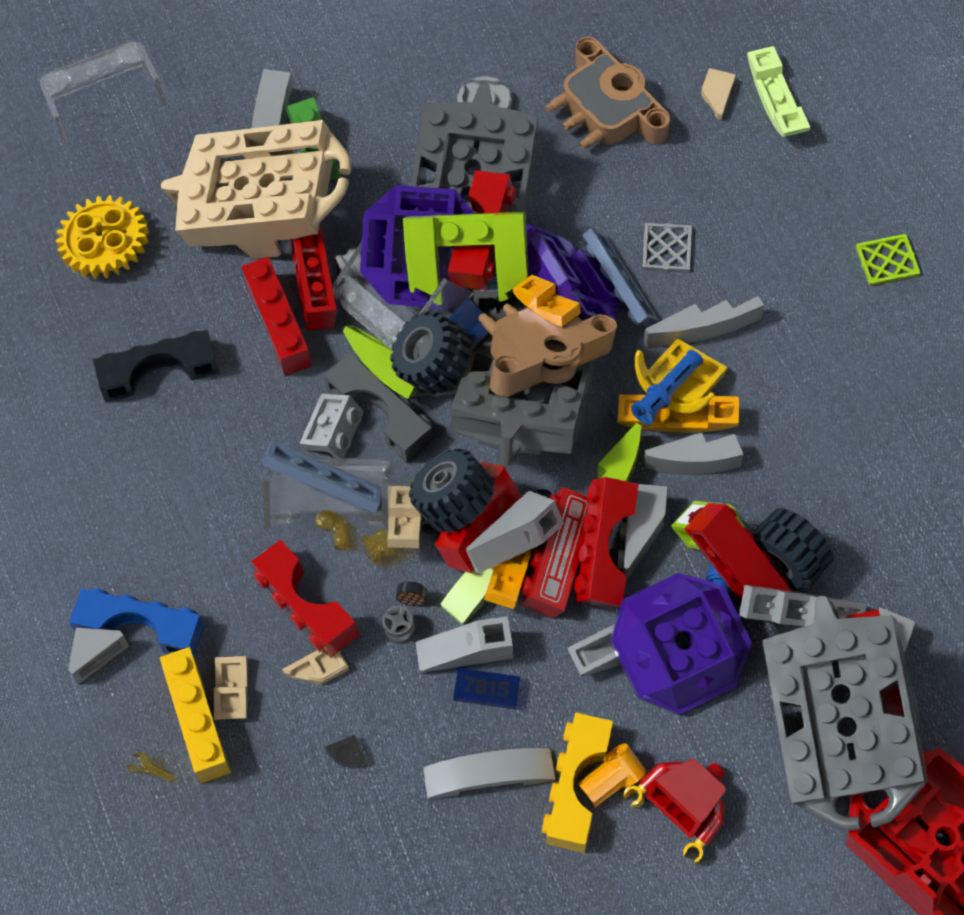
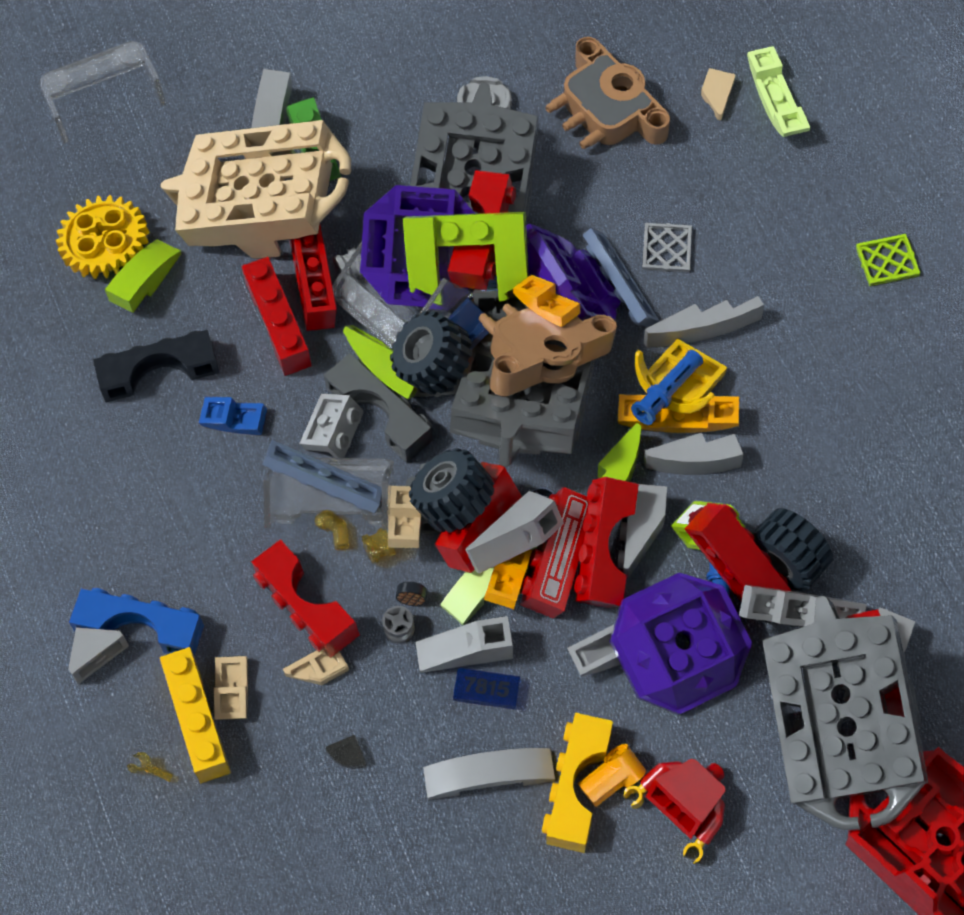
(142, 275): none -> lime slope
(233, 417): none -> blue slope

